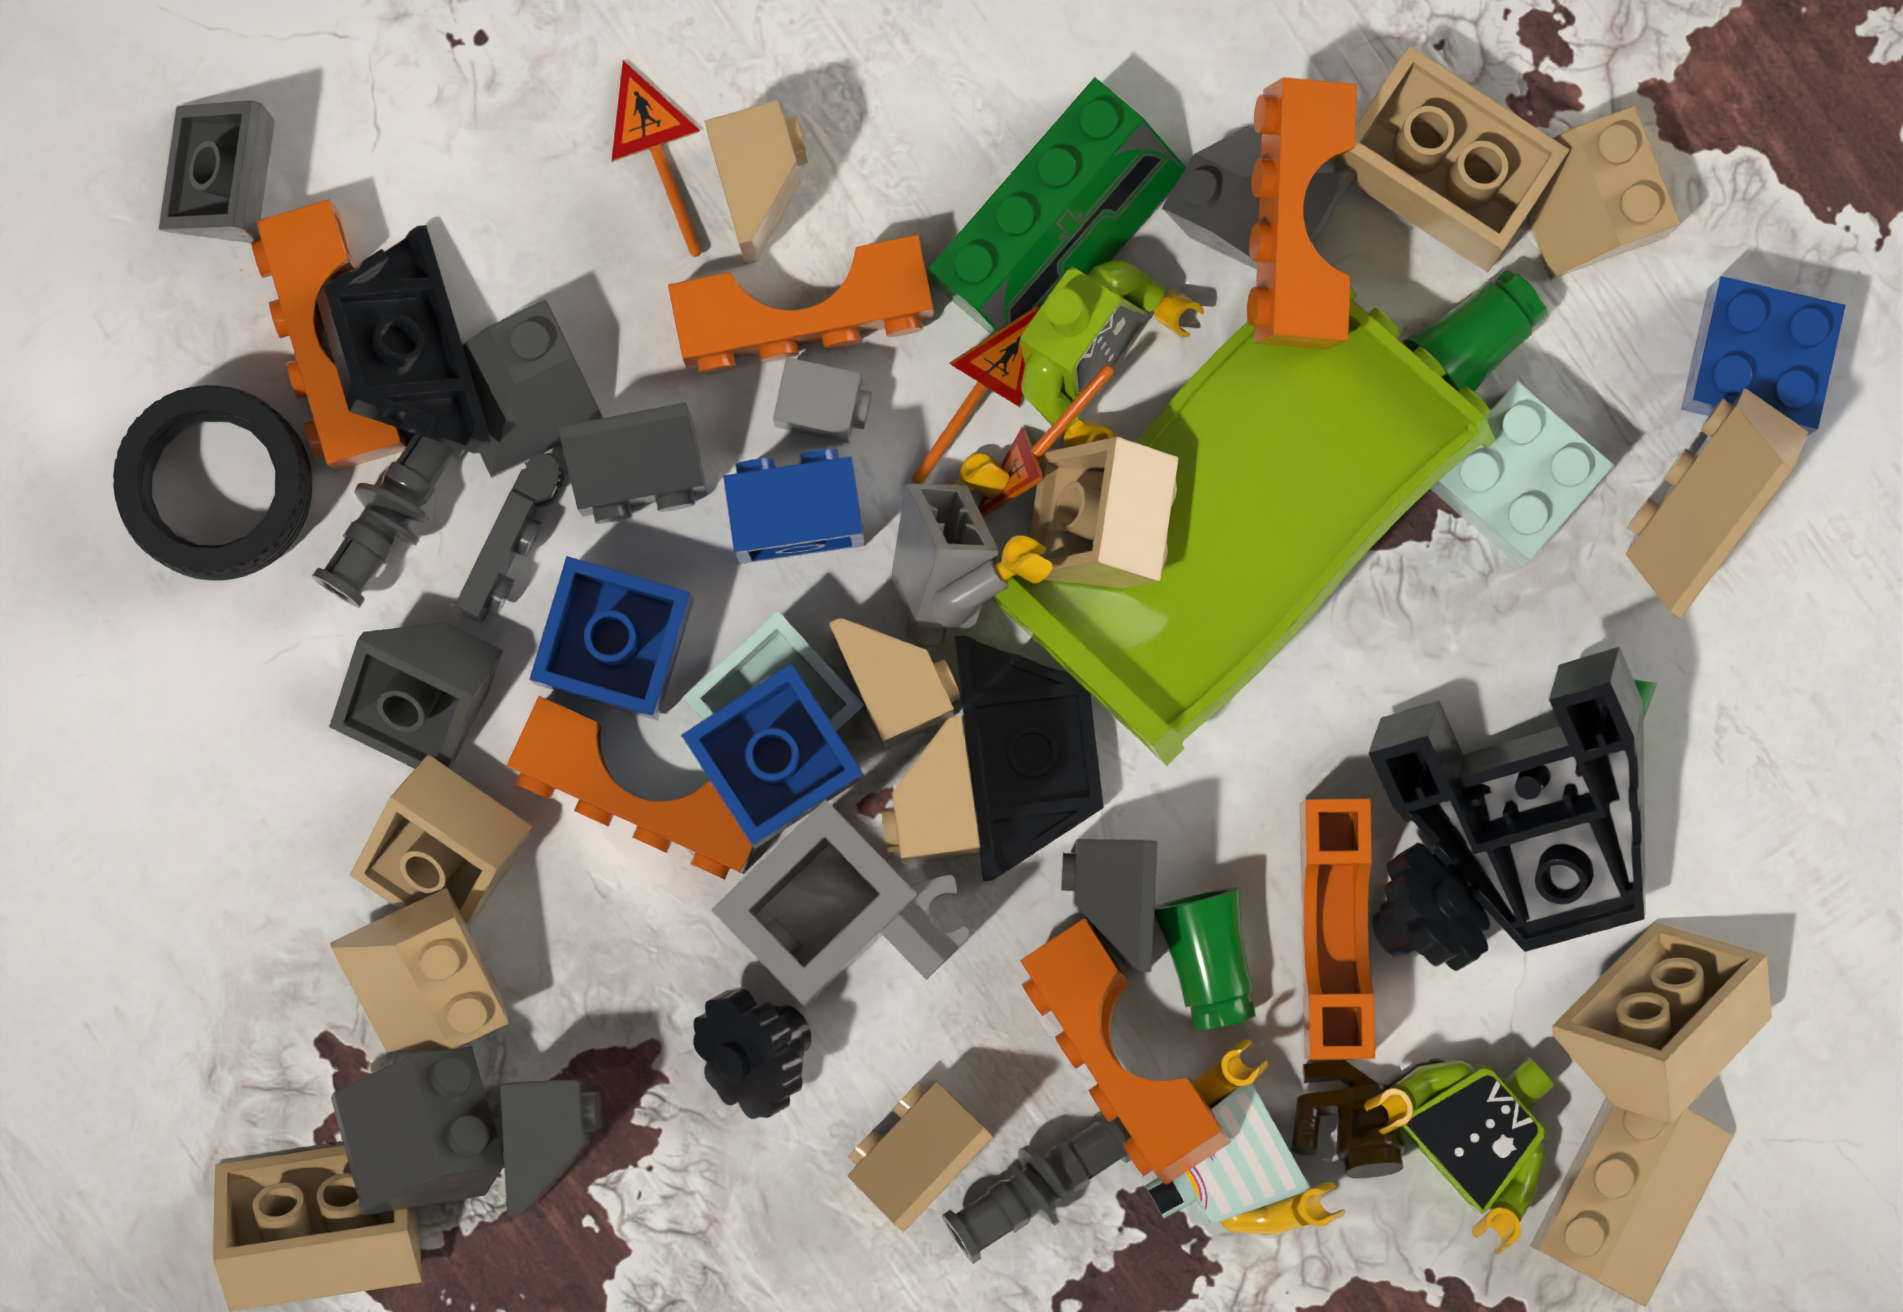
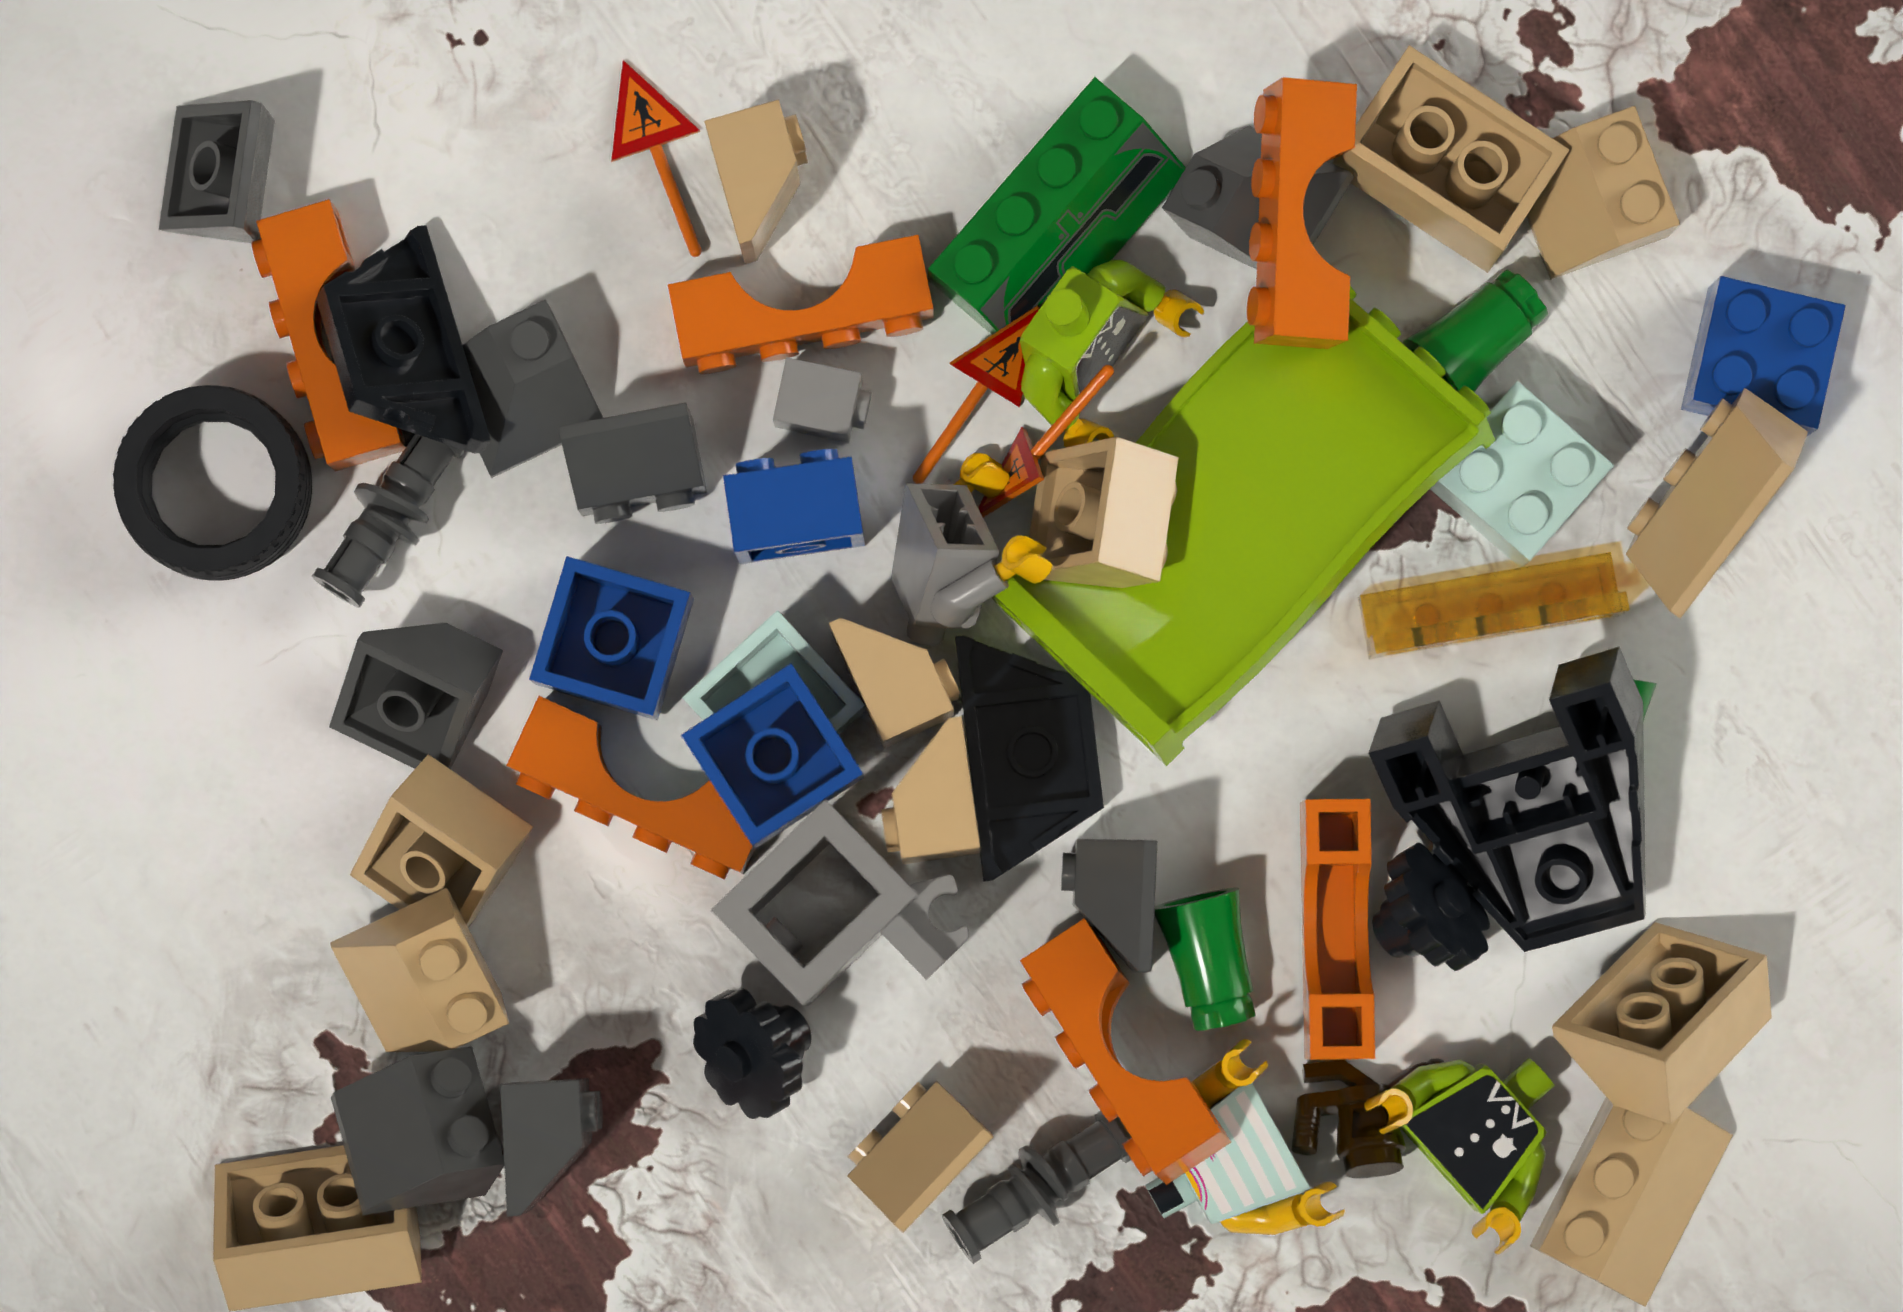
(511, 534): dark grey hinge -> none
(1491, 605): none -> clear yellow fence

